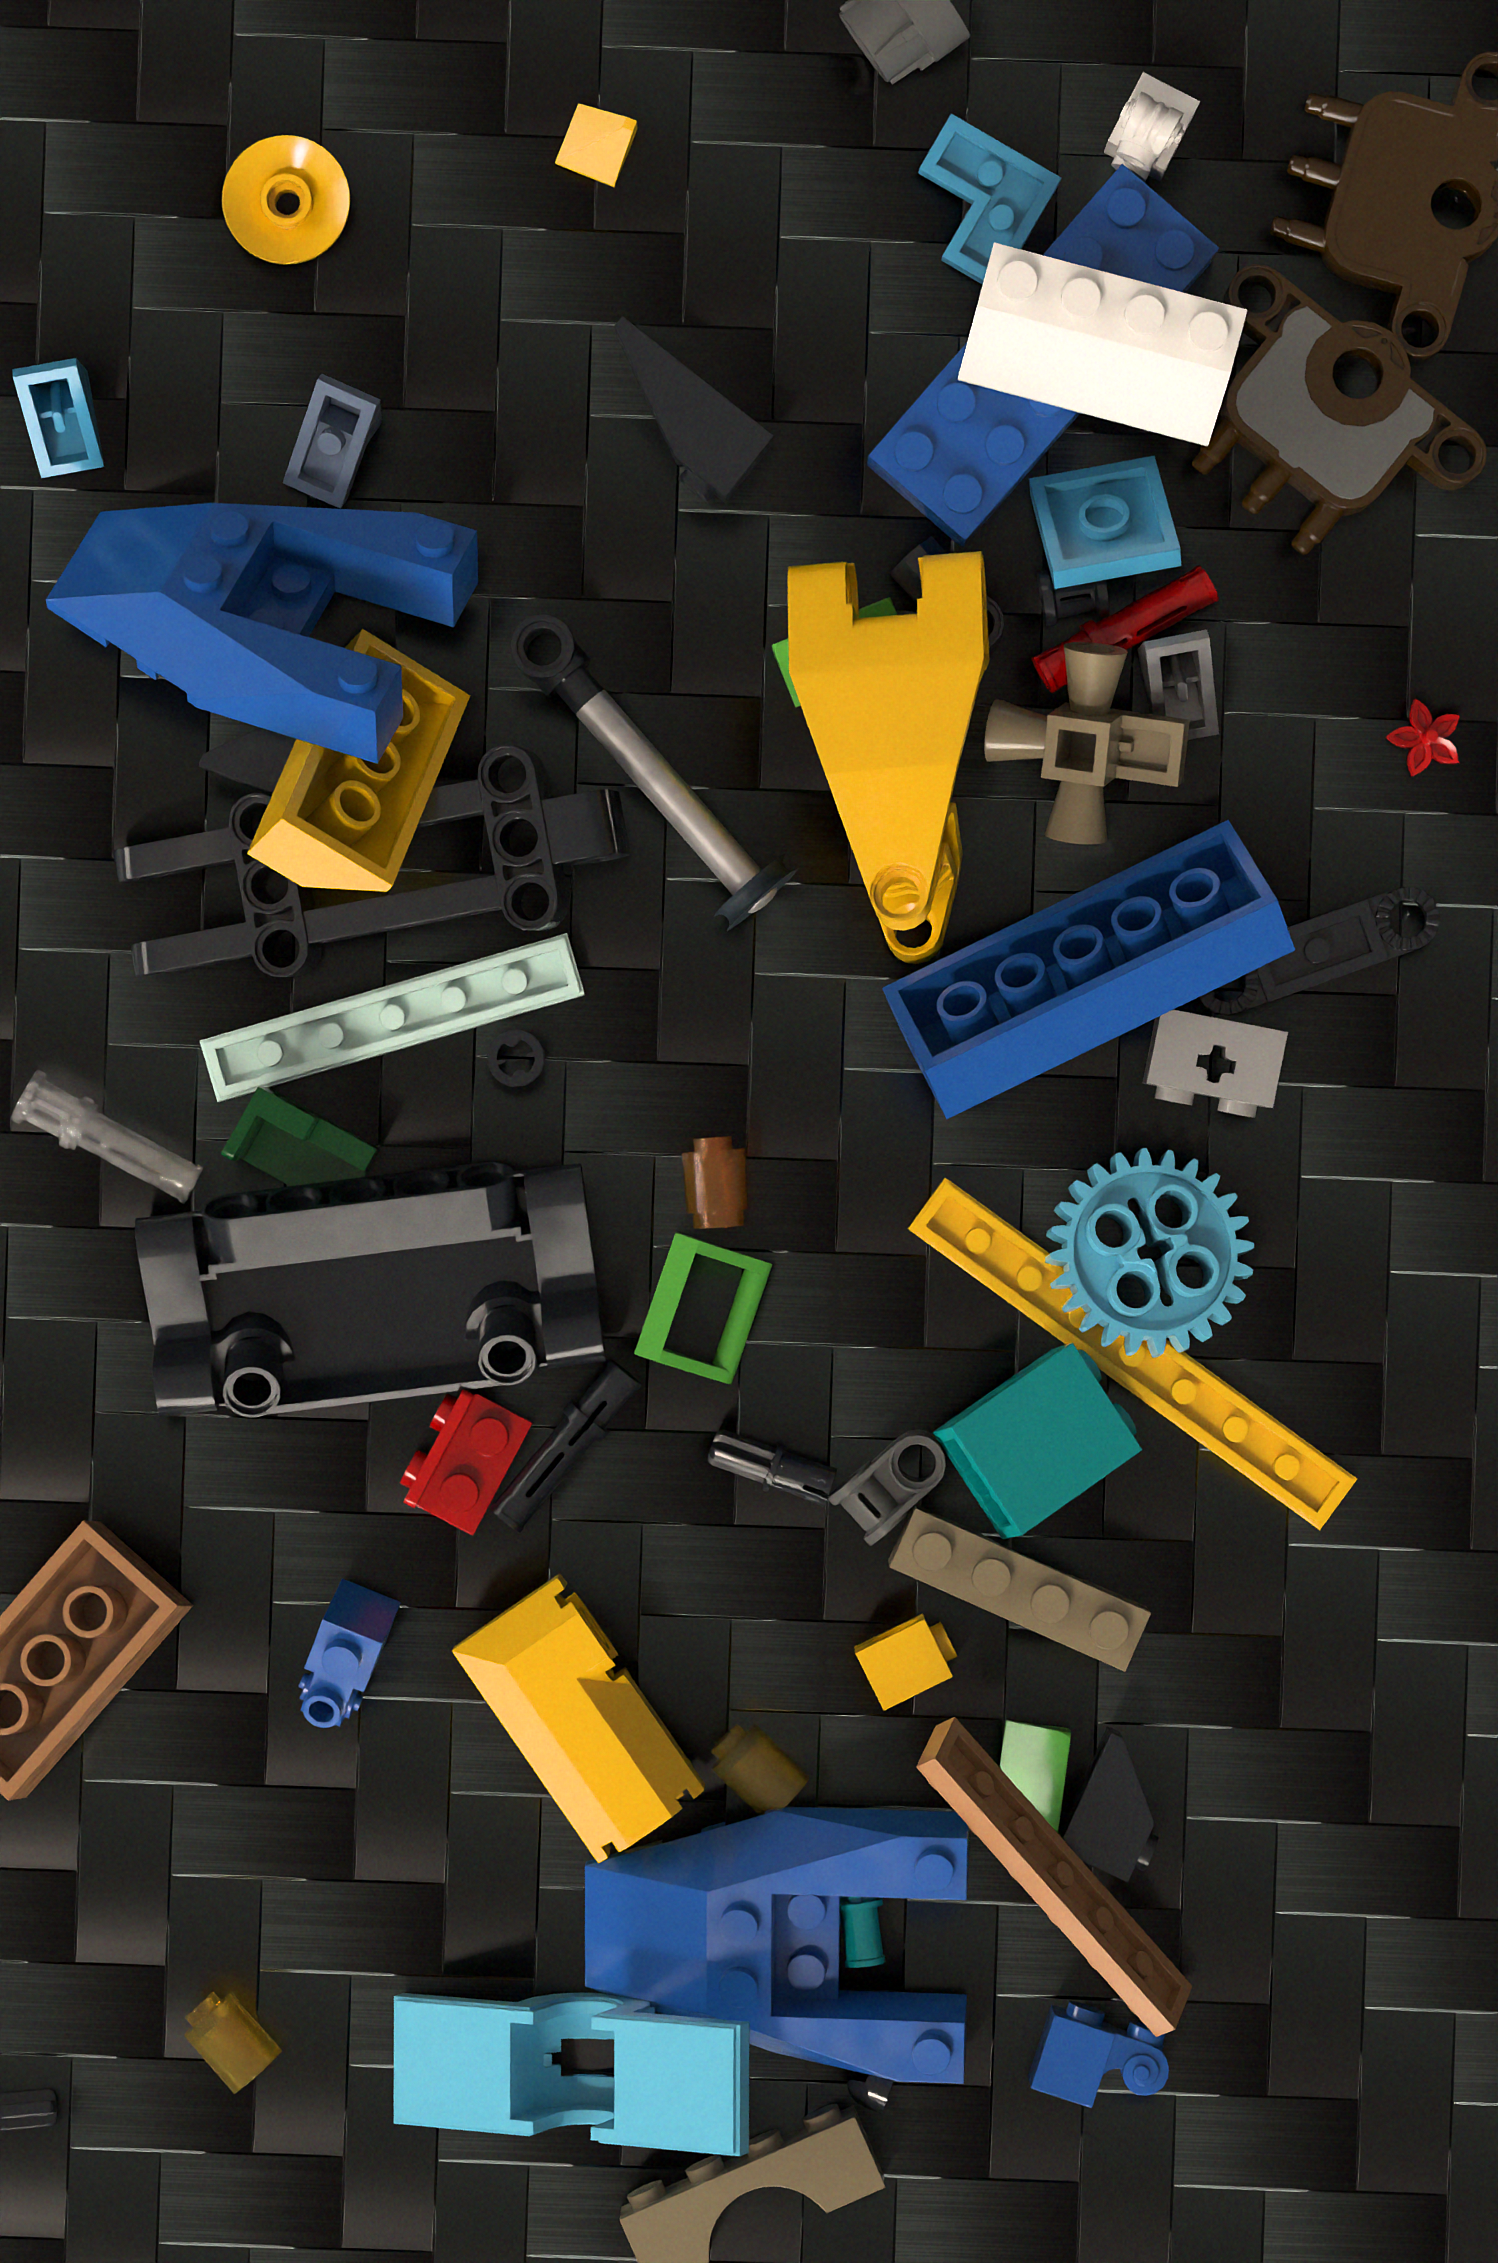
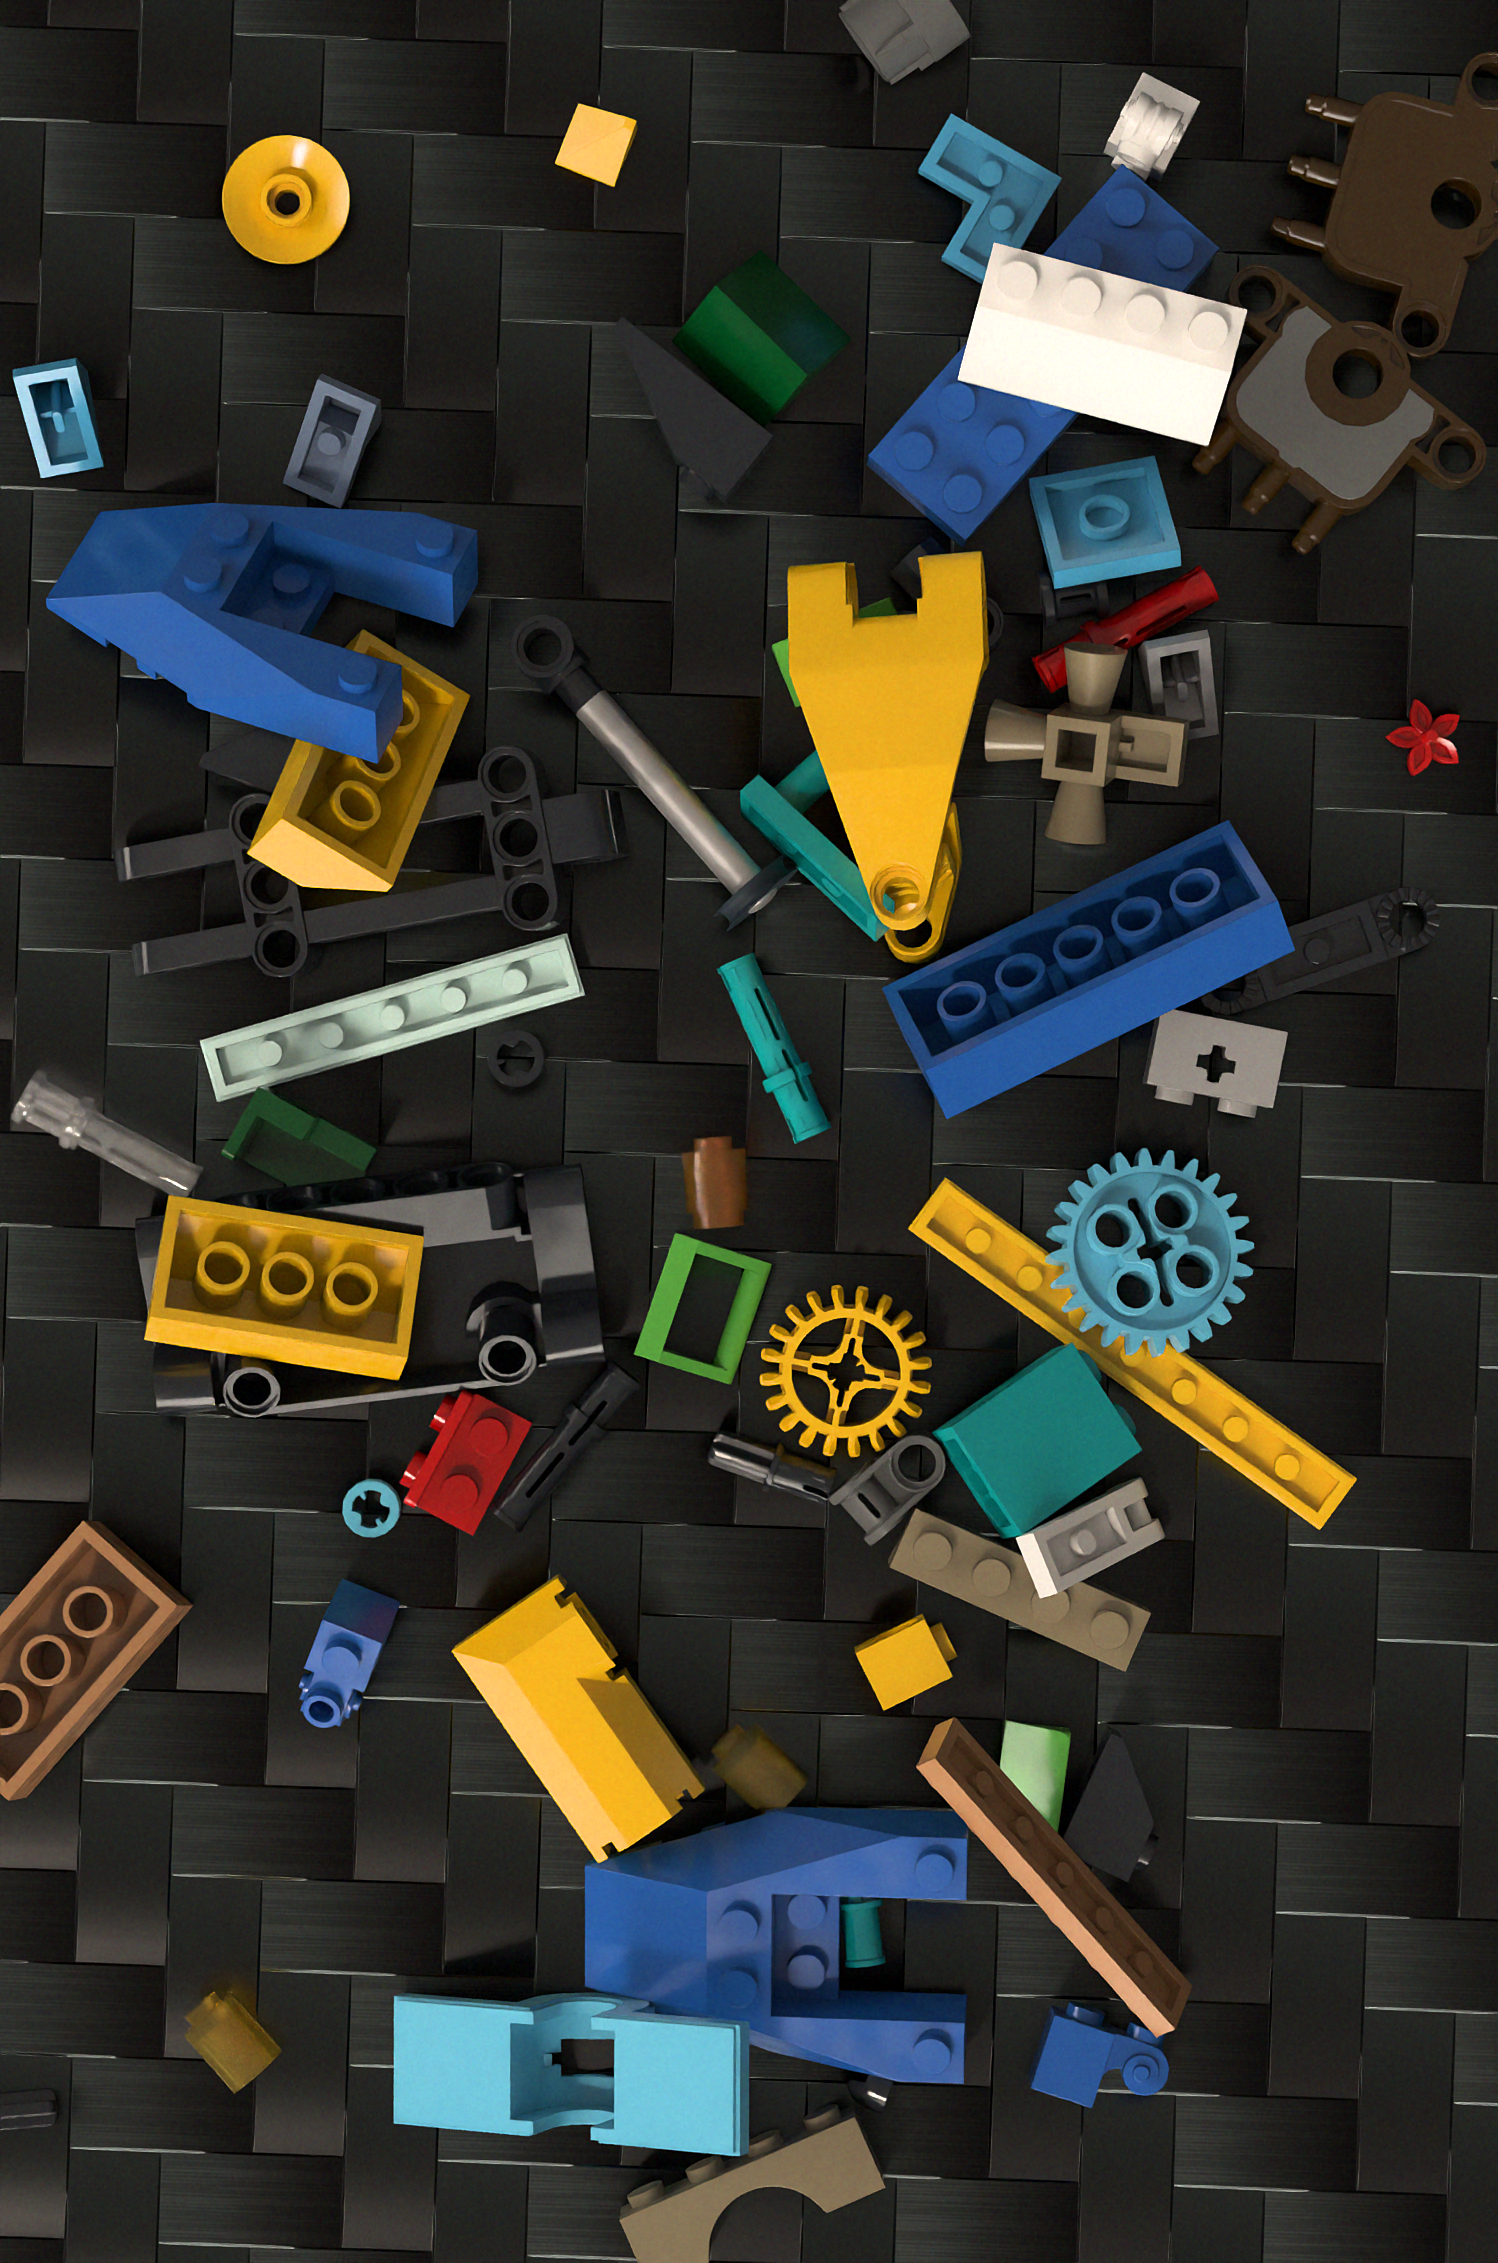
(284, 1288): none -> yellow slope
(355, 1517): none -> medium azure bush
(760, 338): none -> dark green slope
(774, 1048): none -> teal pin
(779, 819): none -> teal piece
(834, 1424): none -> yellow gear
(1089, 1538): none -> white plate

